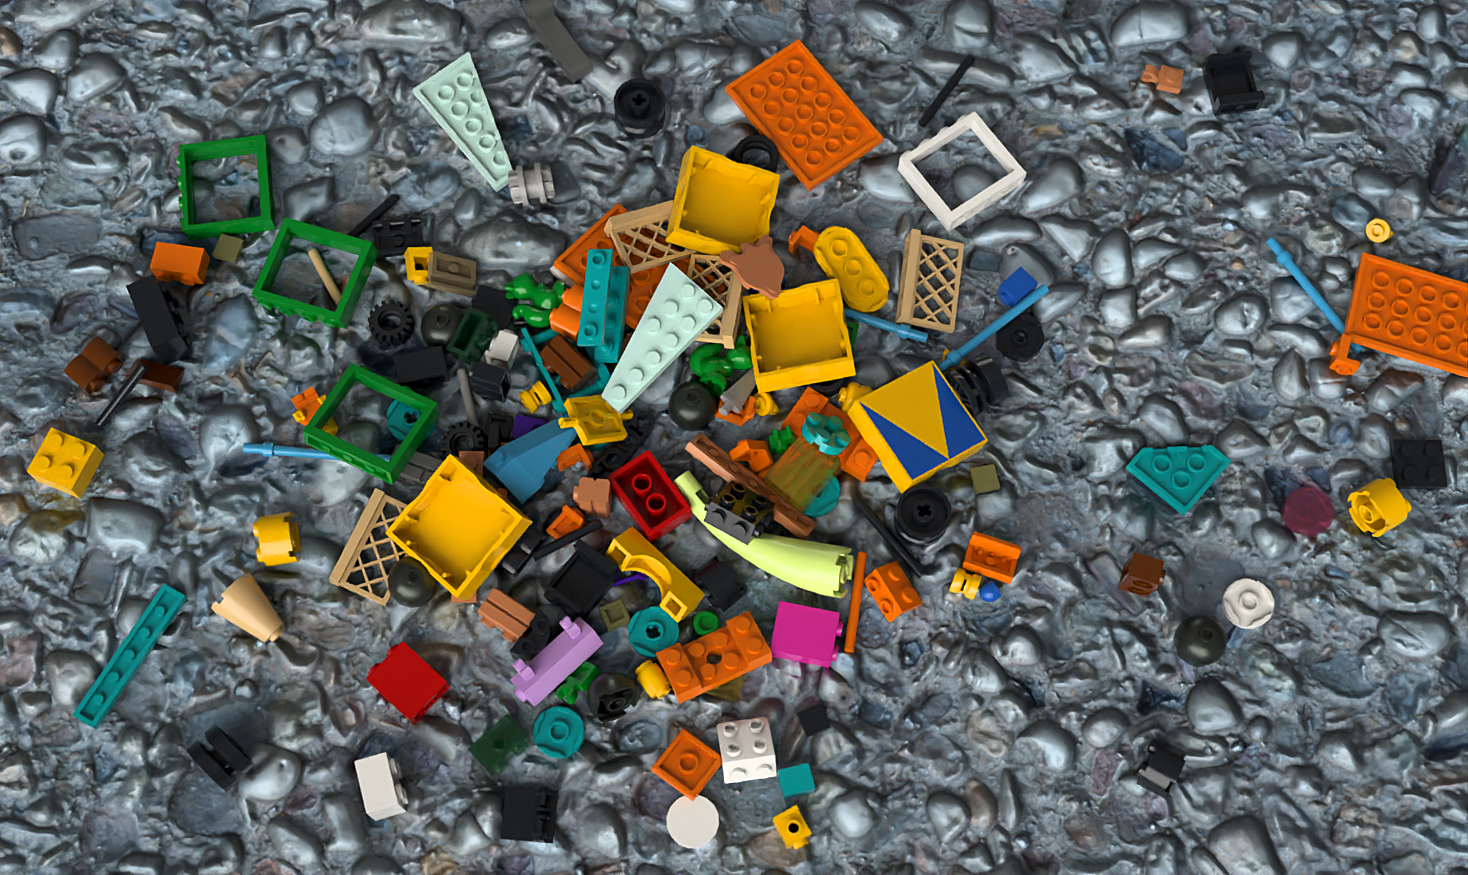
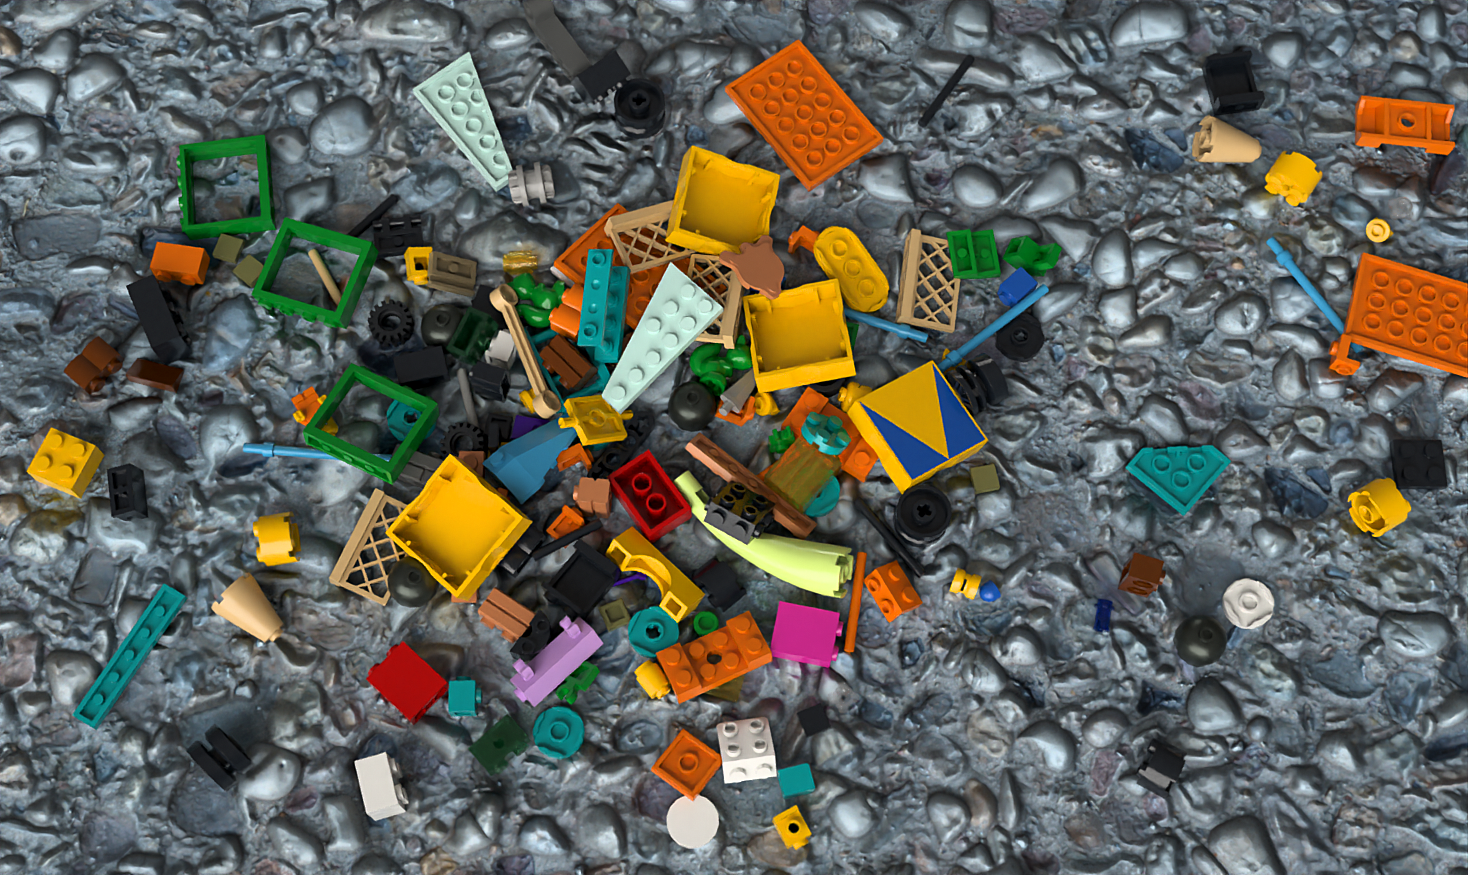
(121, 395): black bar -> none
(127, 492): none -> black hinge
(248, 270): none -> olive tile
(464, 697): none -> teal brick
(519, 262): none -> clear yellow brick
(529, 814): black hinge -> none
(546, 402): none -> tan piece
(600, 77): none -> black brick
(611, 694): pearl dark grey cylinder -> none
(754, 452): orange bracket -> none
(758, 142): black tyre -> none
(973, 254): none -> green slope
(976, 204): white window -> none
(991, 557): orange bracket -> none
(1030, 256): none -> green brick
(1103, 615): none -> clear blue pin
(1167, 78): nougat plate -> none
(1223, 143): none -> tan cone
(1293, 177): none -> yellow brick
(1308, 511): clear pink tile -> none
(1380, 122): none -> orange piece

